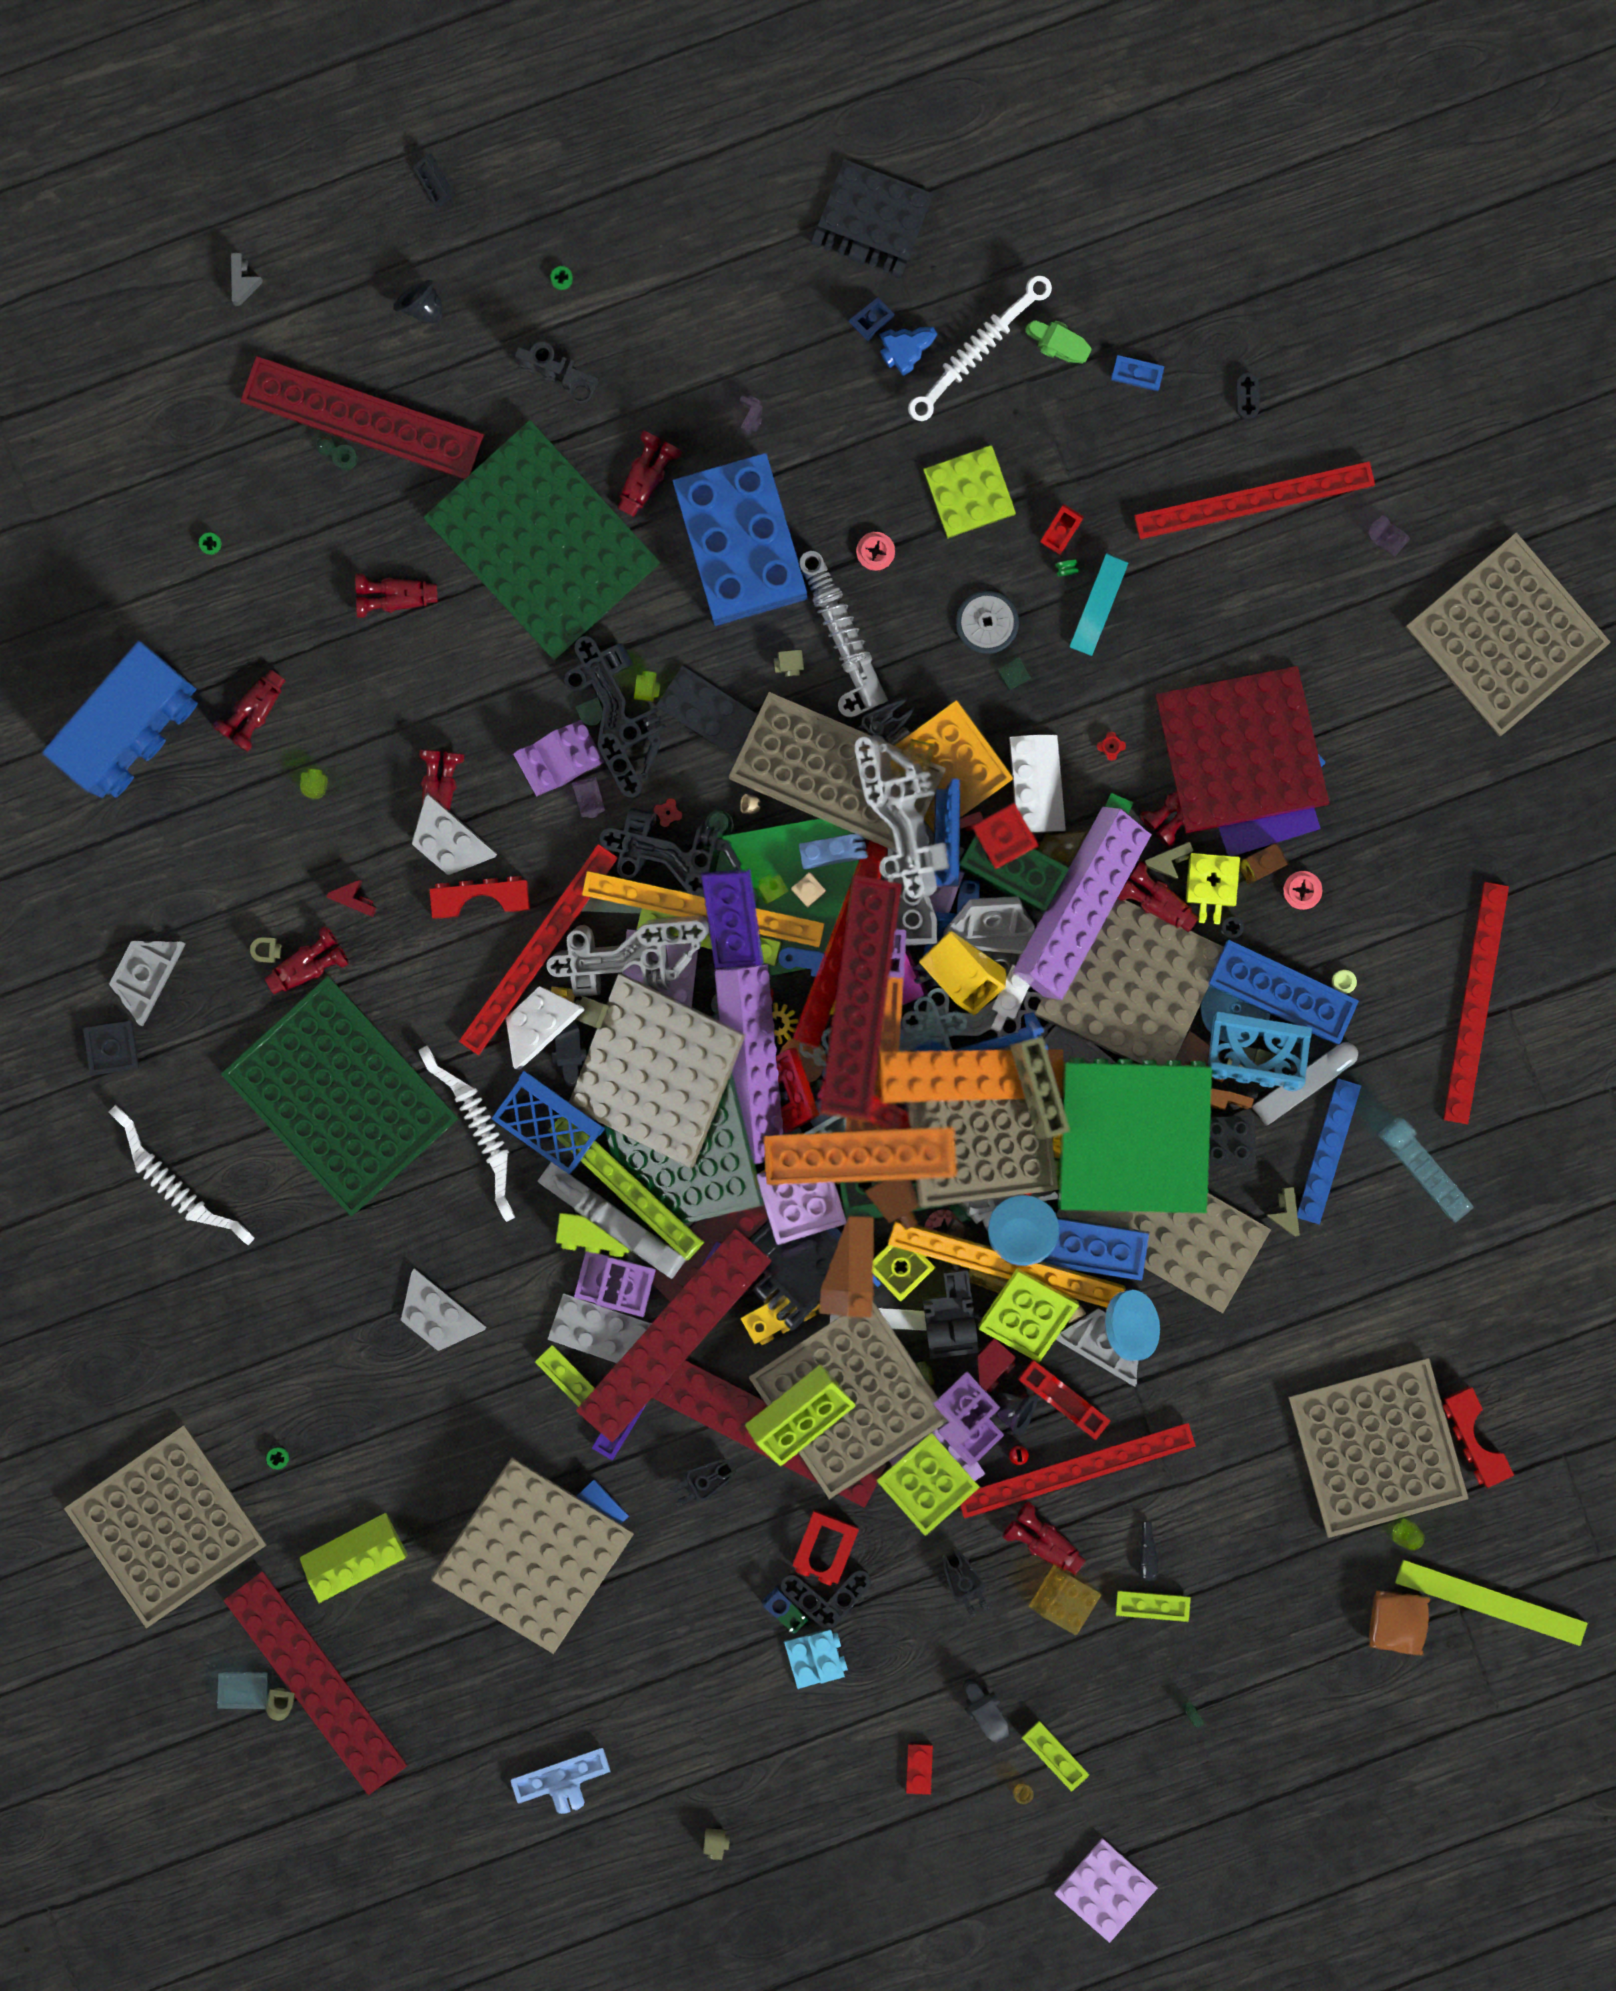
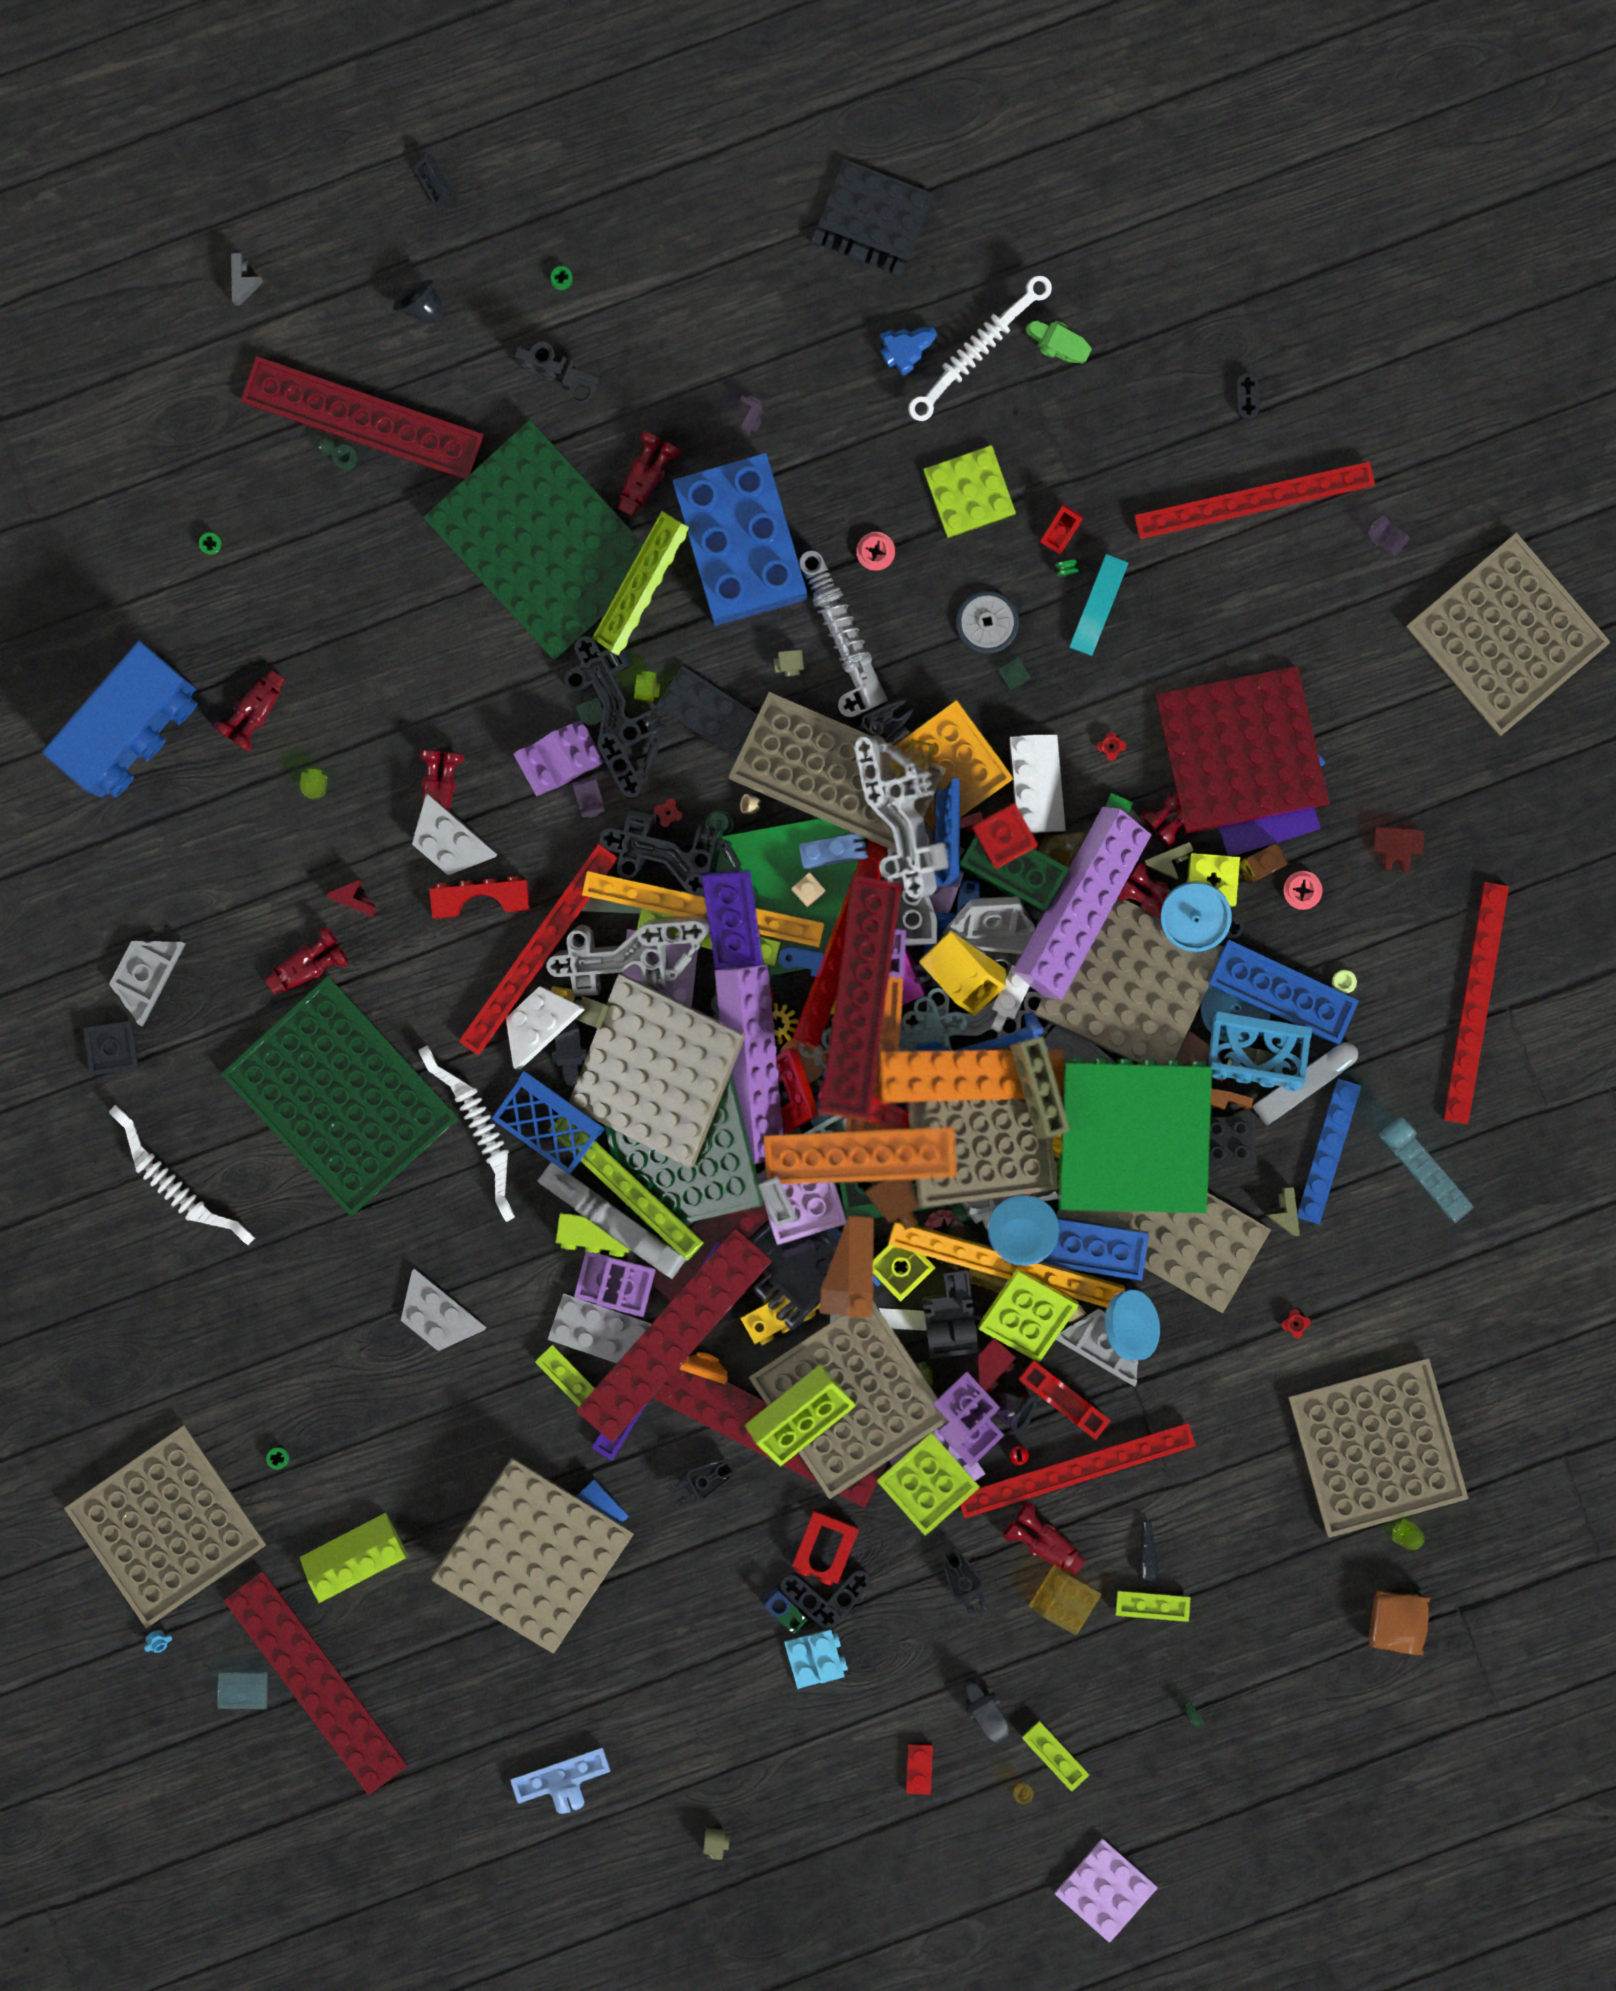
(157, 1641): none -> dark azure plate
(265, 950): olive plate -> none
(279, 1703): olive plate -> none
(398, 594): dark red piece -> none
(640, 583): none -> lime plate
(705, 1366): none -> orange tile
(771, 888): clear neon green plate -> none
(777, 1201): none -> light grey tile
(871, 318): dark blue slope -> none
(1137, 373): blue plate -> none
(1196, 916): none -> dark azure piece
(1302, 1323): none -> red plate
(1398, 845): none -> clear red plate
(1464, 1409): red arch -> none
(1491, 1602): lime tile -> none

